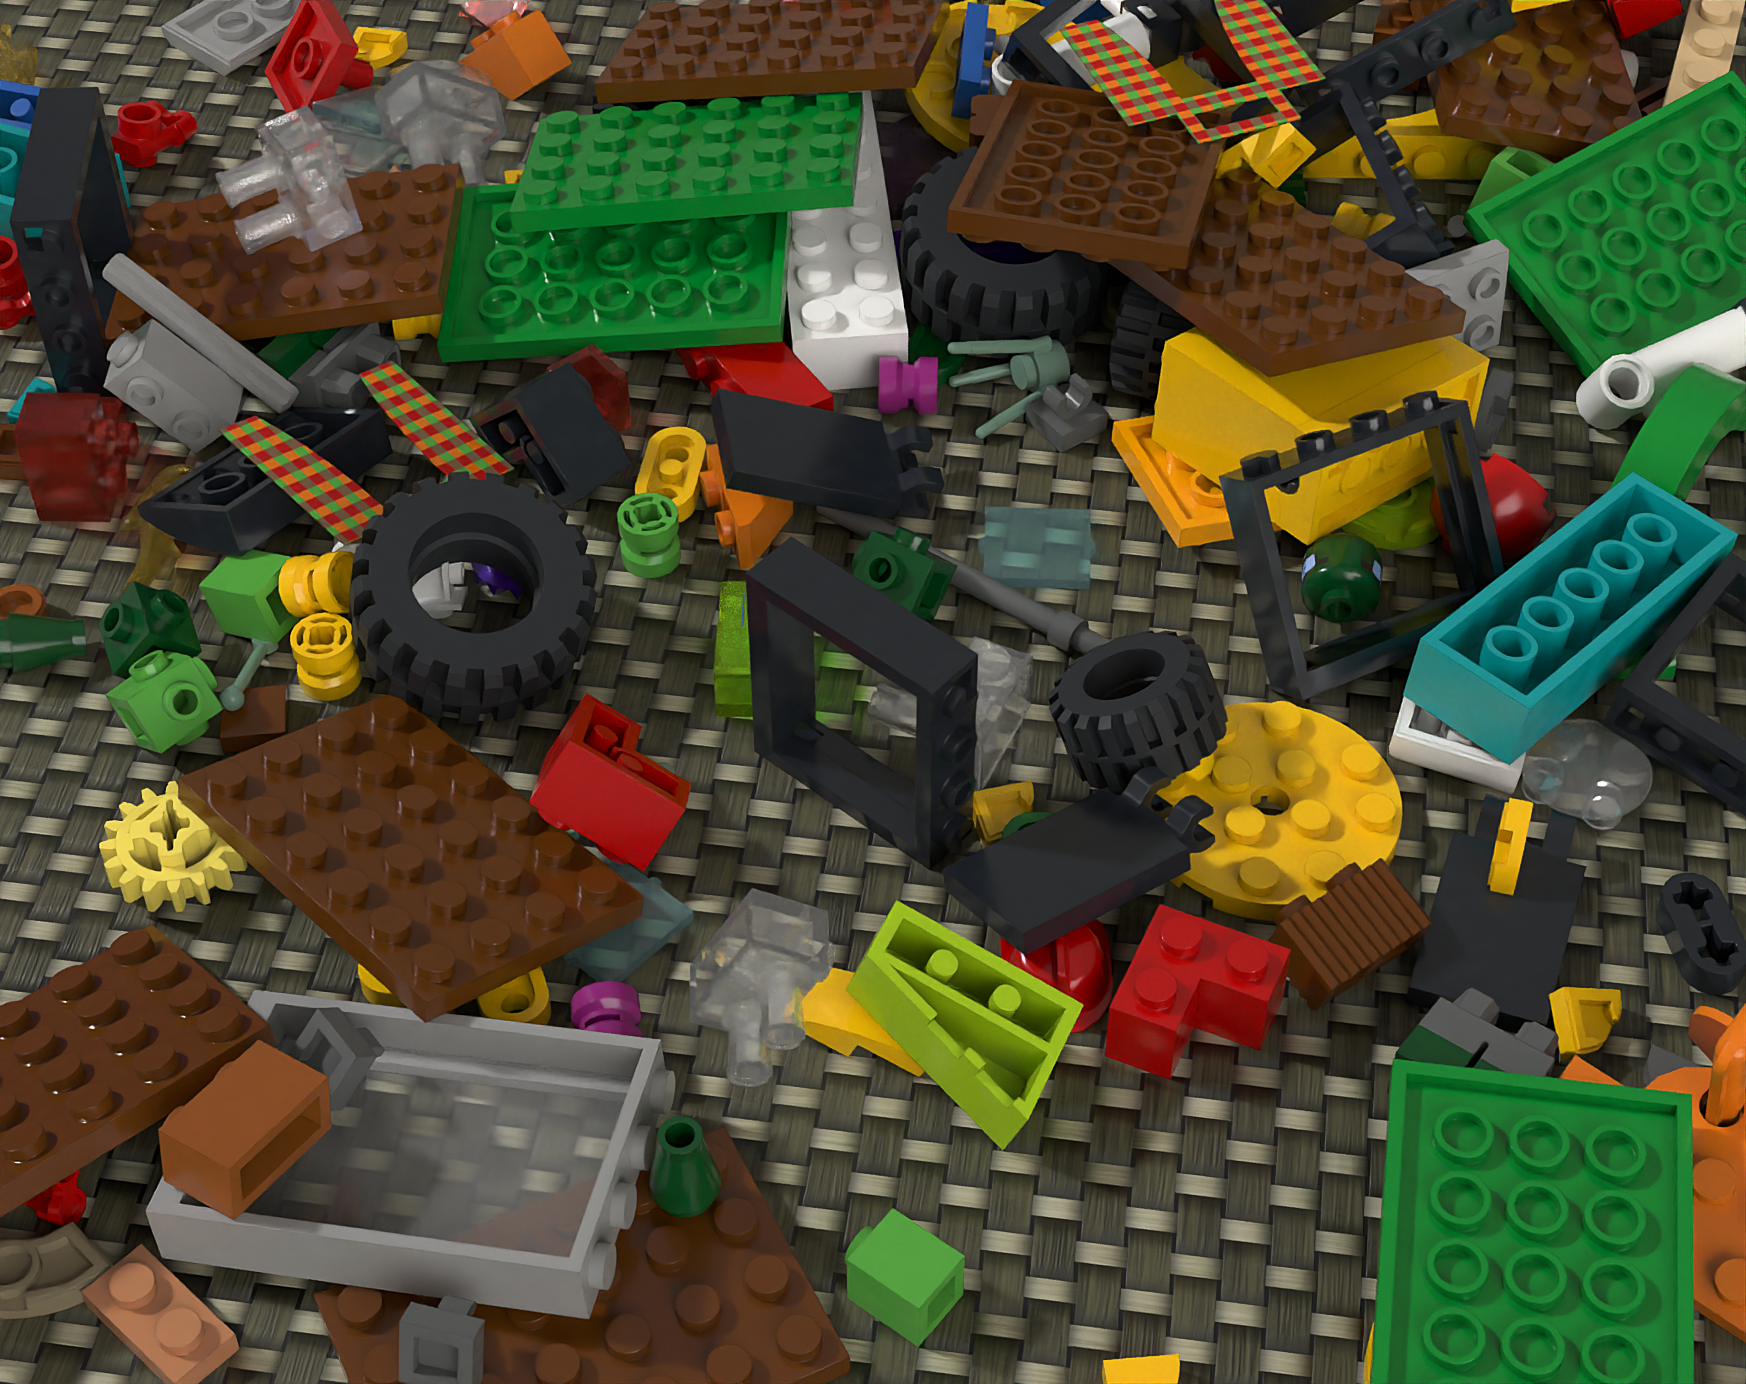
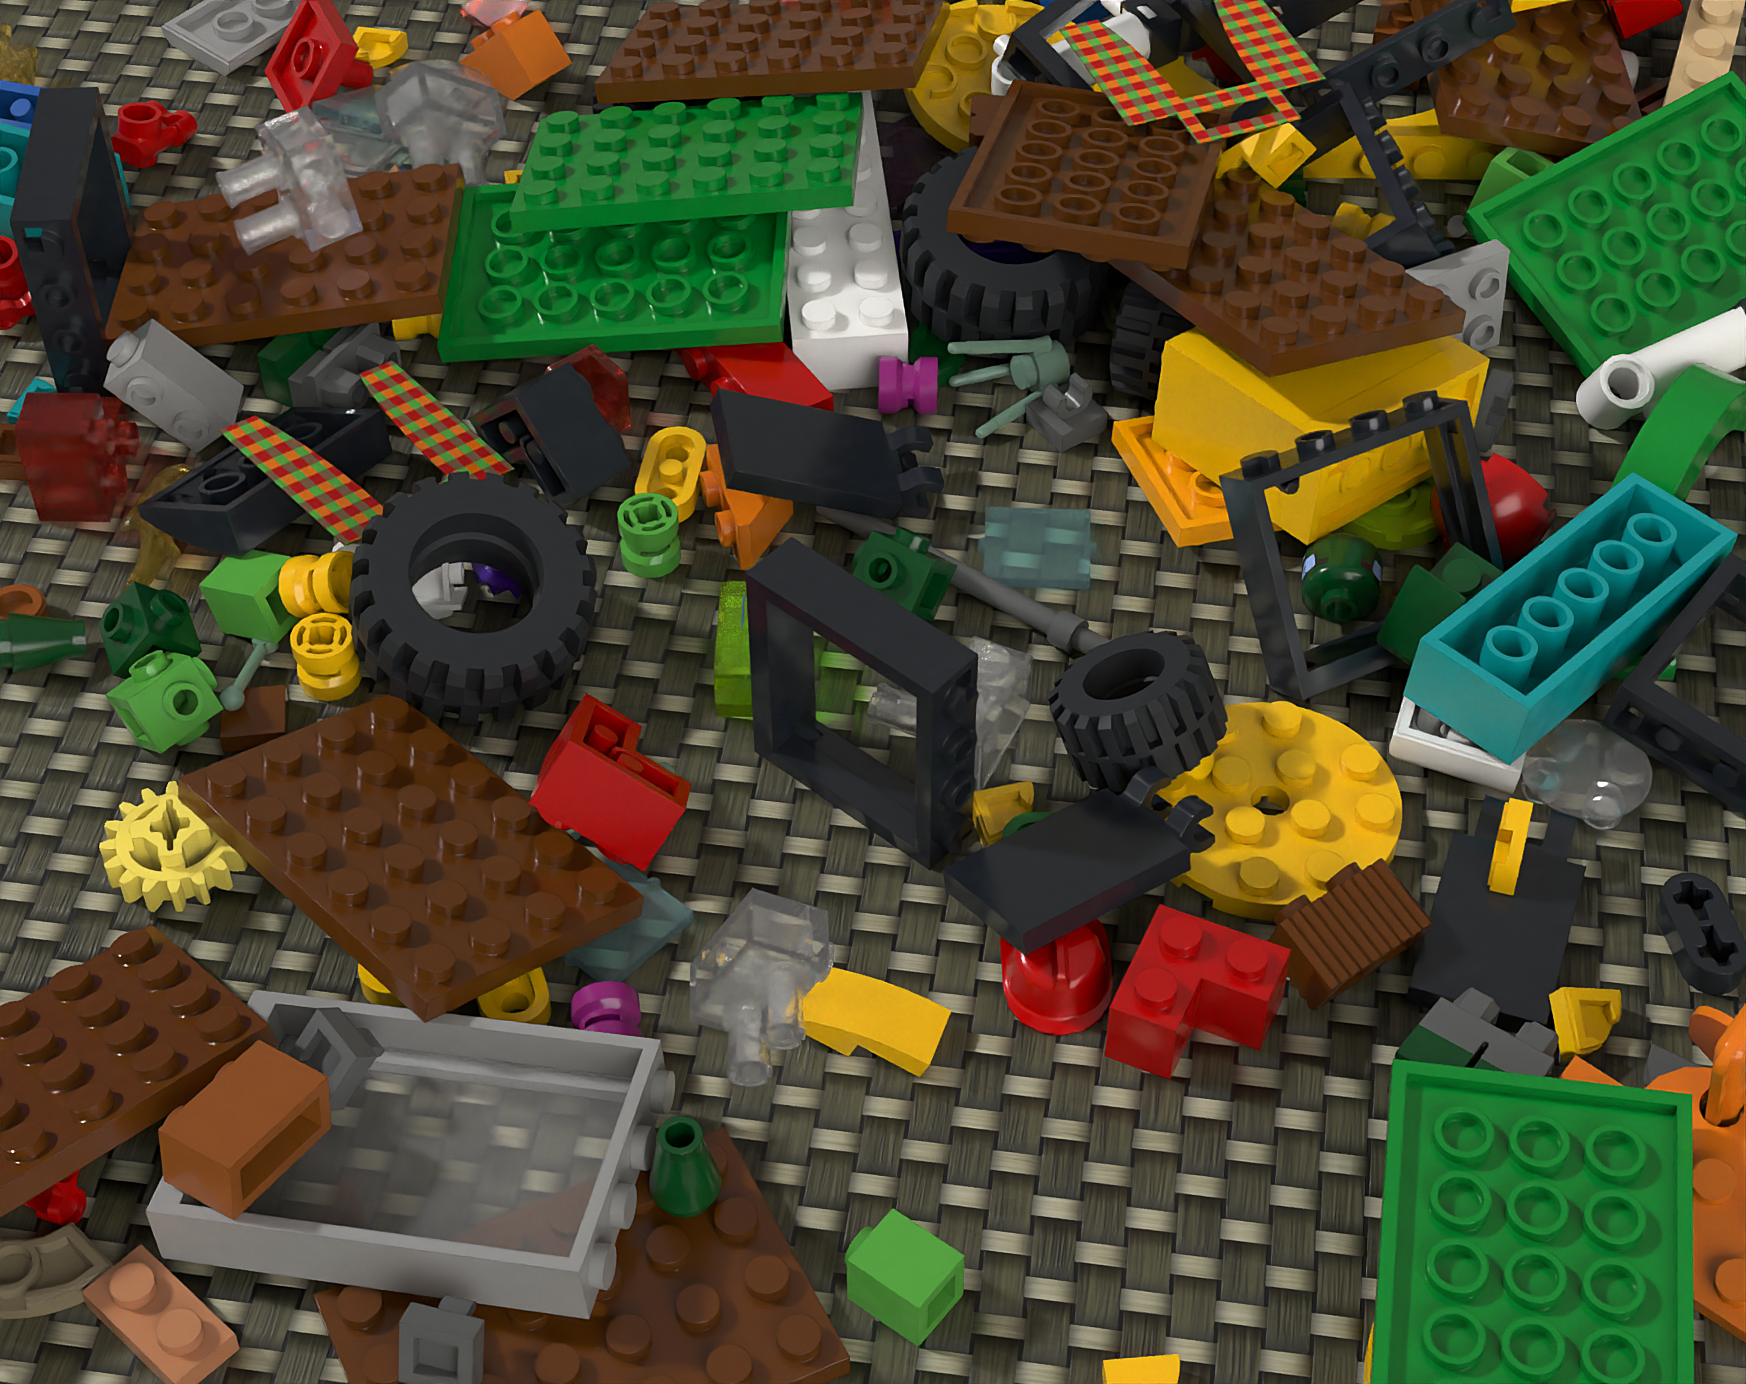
(200, 333): light grey axle -> none
(965, 1017): lime wedge -> none
(974, 46): blue plate -> none
(1432, 597): none -> dark green slope

